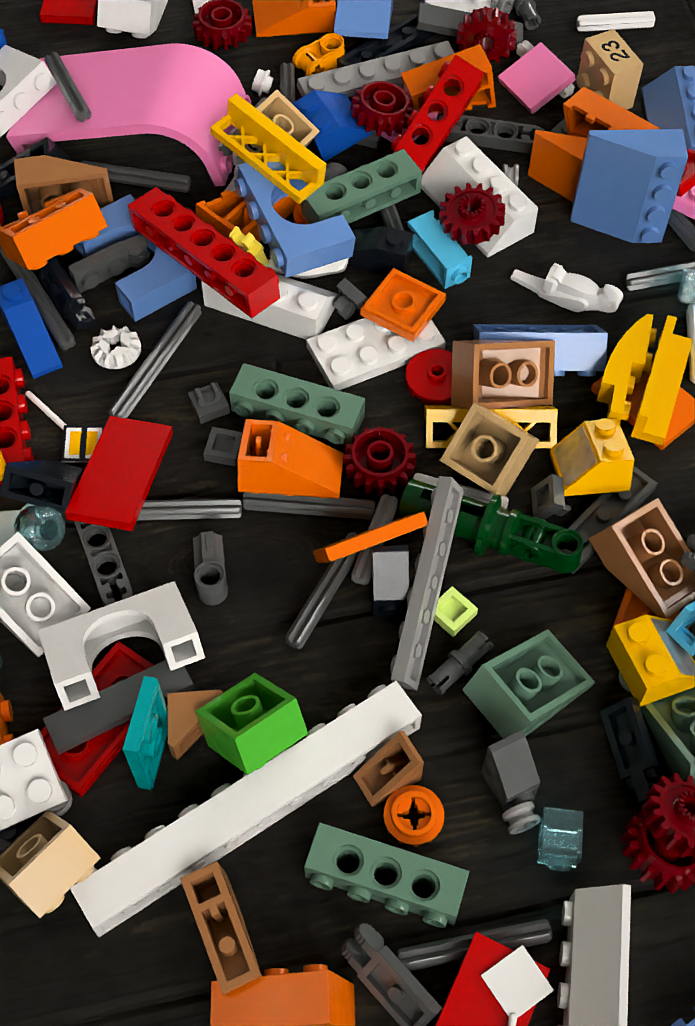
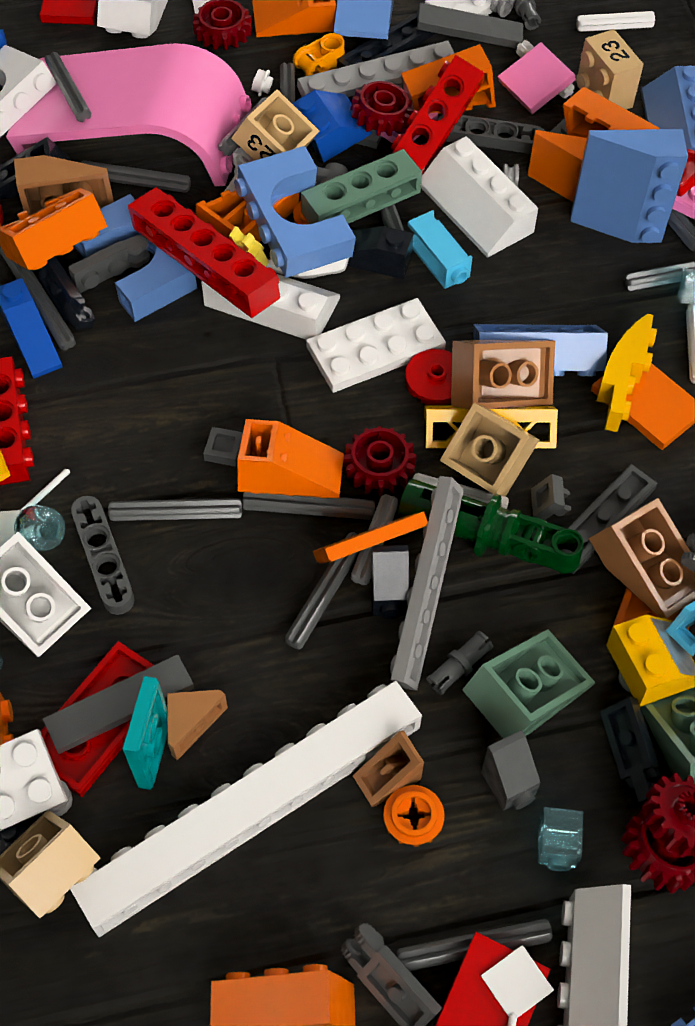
(41, 483): black slope -> none
(77, 441): piece -> none
(77, 641): white arch -> none
(119, 473): red tile -> none
(120, 356): white gear -> none
(155, 361): dark grey axle -> none
(208, 402): dark grey tile -> none
(210, 567): dark grey piece -> none
(221, 927): medium nougat slope -> none
(252, 723): bright green brick -> none
(276, 147): yellow fence -> none
(286, 392): sand green brick -> none
(351, 299): dark grey tile -> none
(372, 856): sand green brick -> none
(403, 304): orange tile -> none
(454, 611): yellowish green plate -> none
(472, 214): dark red gear -> none
(490, 30): dark red gear -> none
(521, 817): light grey bush -> none
(571, 290): white animal -> none
(594, 459): yellow slope -> none
(662, 385): yellow fence -> none

